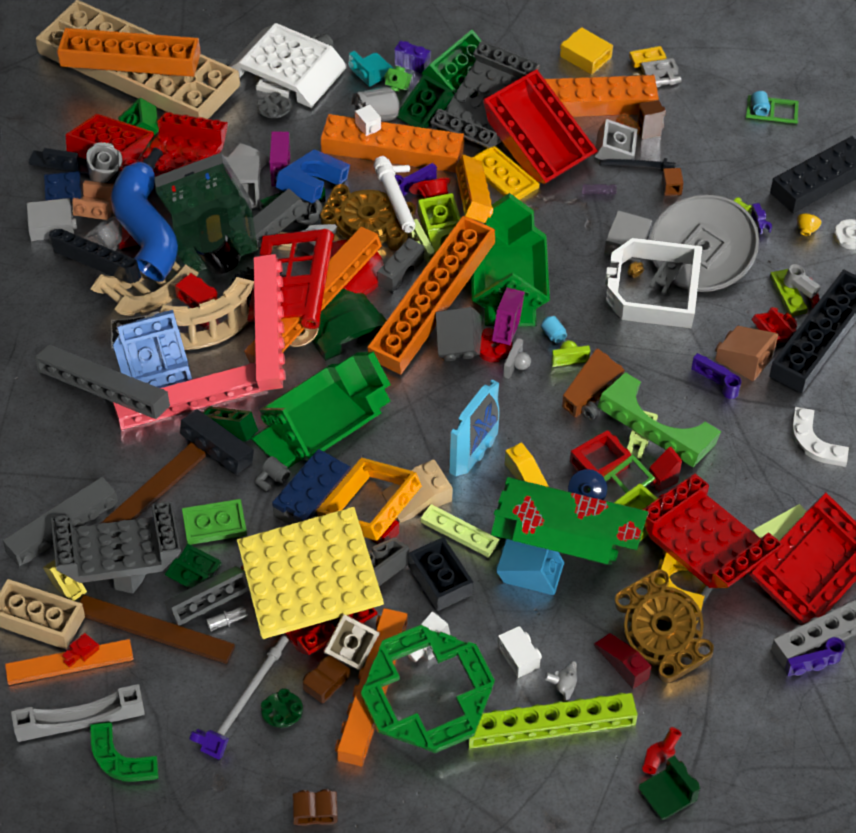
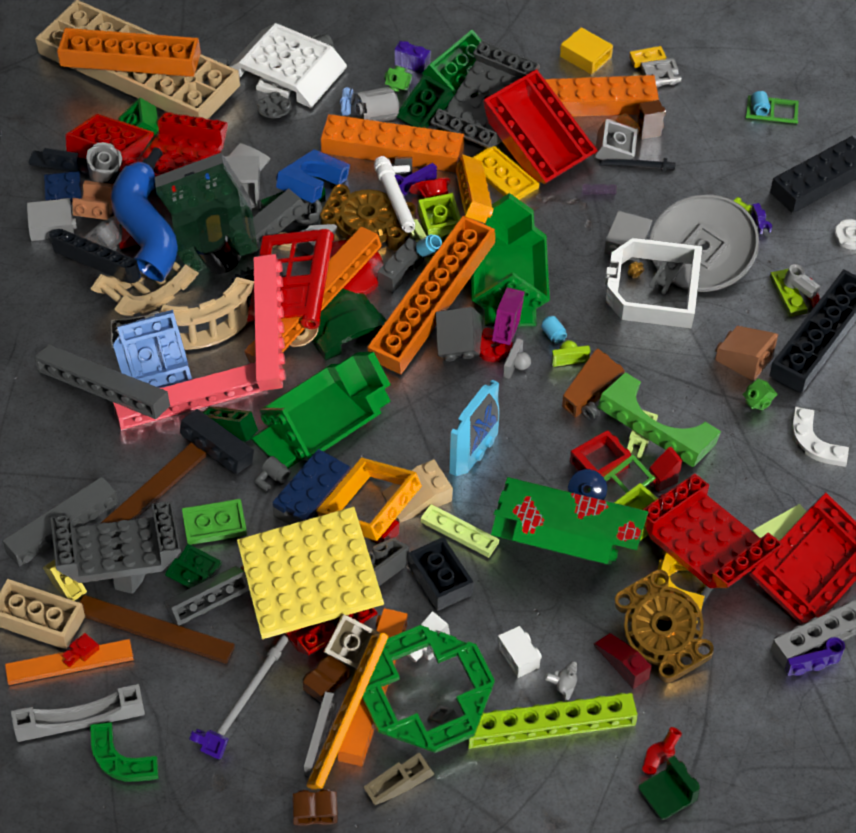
(194, 292): red brick -> none
(226, 618): light grey axle -> none
(279, 154): magenta window -> none
(282, 708): dark green dish -> none
(322, 727): none -> light grey plate
(345, 101): none -> light blue axle
(346, 712): none -> light orange tile
(368, 120): white brick -> none
(369, 69): teal bracket -> none
(399, 779): none -> dark tan slope
(404, 161): none -> dark grey slope
(428, 245): none -> medium azure brick
(442, 715): none -> dark grey slope
(523, 465): yellow slope -> none
(530, 567): dark azure slope -> none
(672, 181): dark orange brick -> none
(719, 374): dark purple plate -> none
(759, 394): none -> bright green brick
(777, 323): red slope -> none
(808, 223): yellow brick -> none

